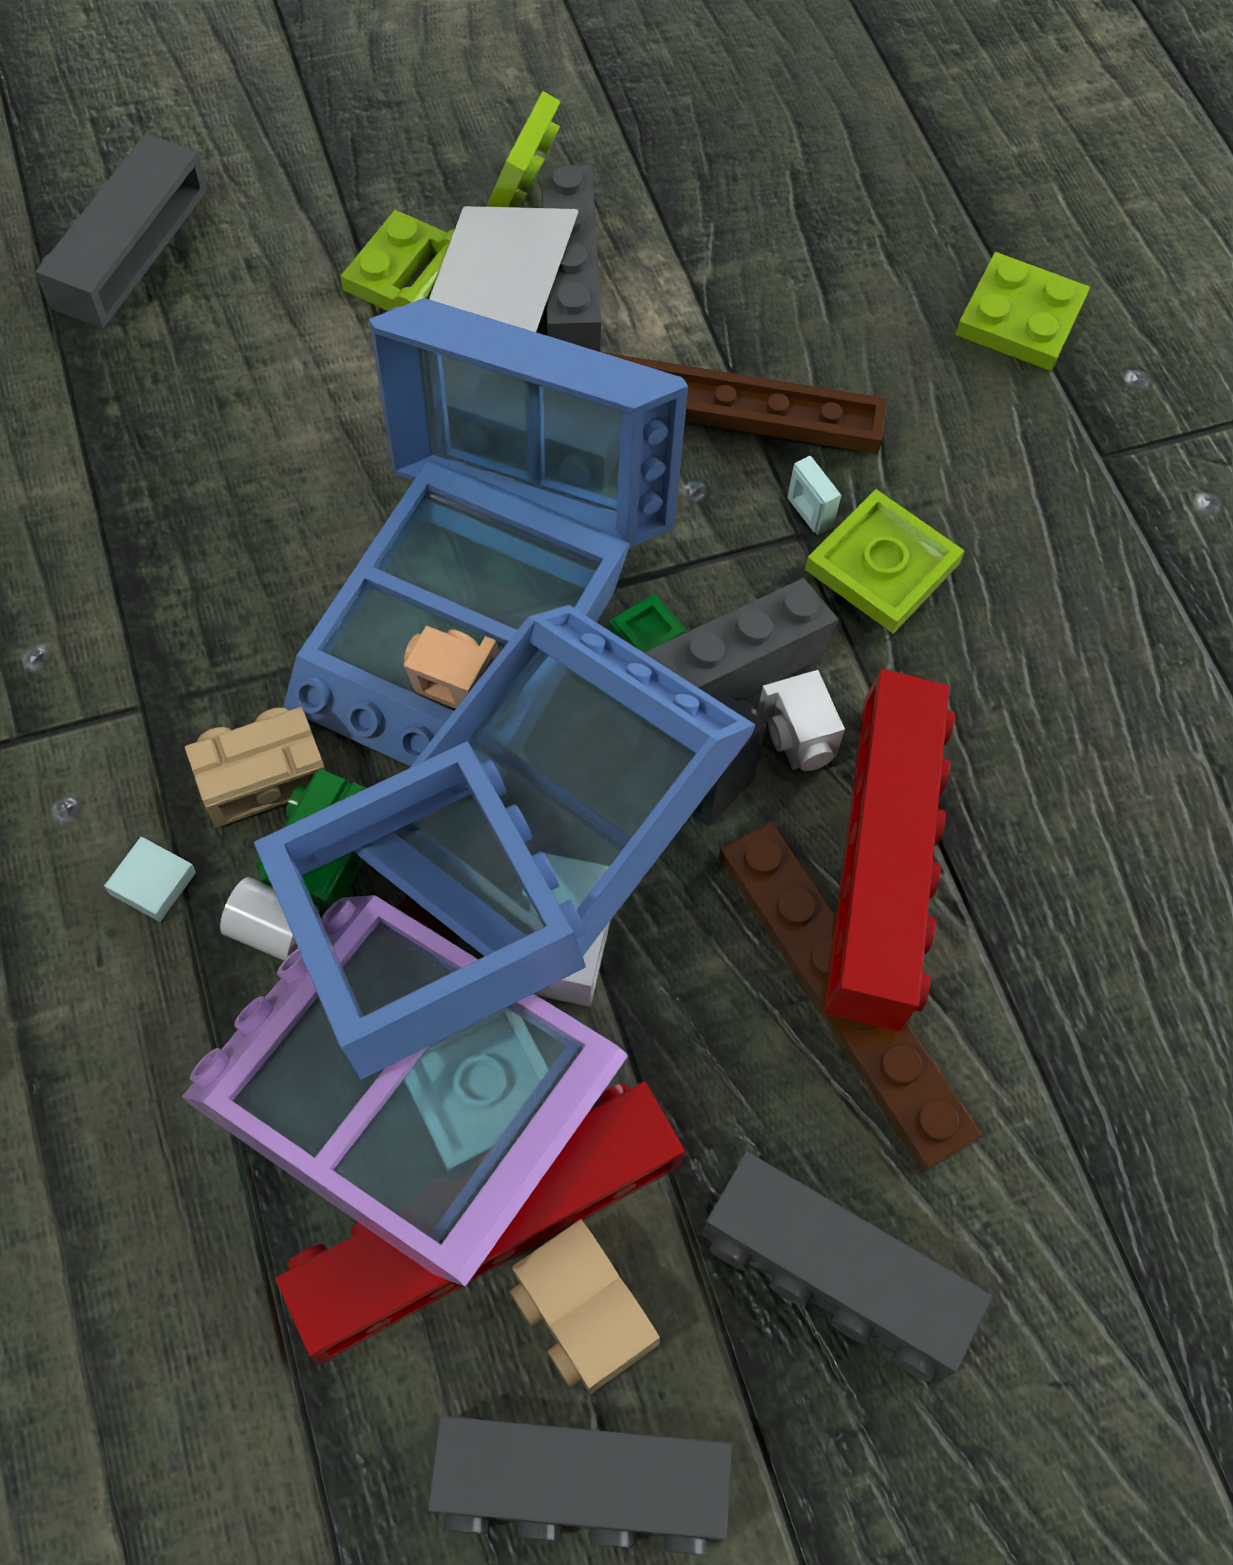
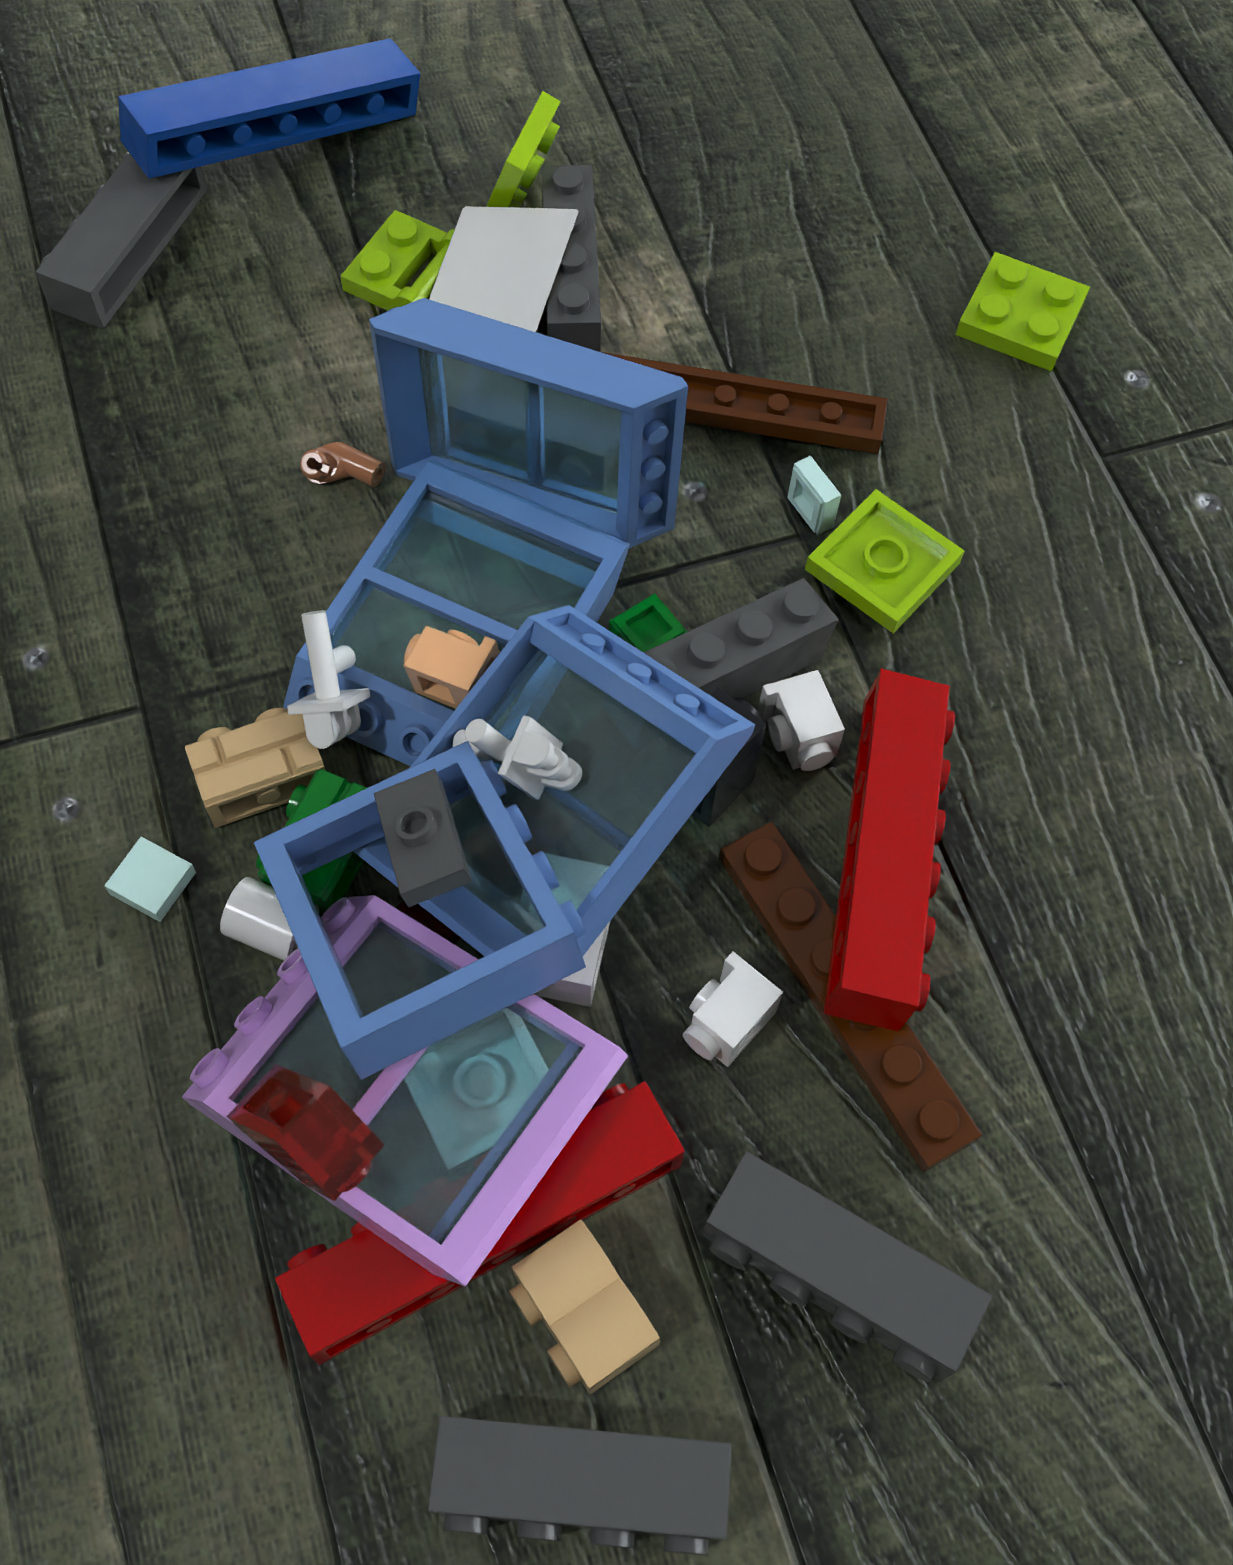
(267, 107): none -> blue brick
(308, 1131): none -> clear red slope
(327, 712): none -> white arm
(341, 461): none -> nougat arm
(422, 838): none -> dark grey plate
(528, 760): none -> white arm
(731, 1012): none -> white brick

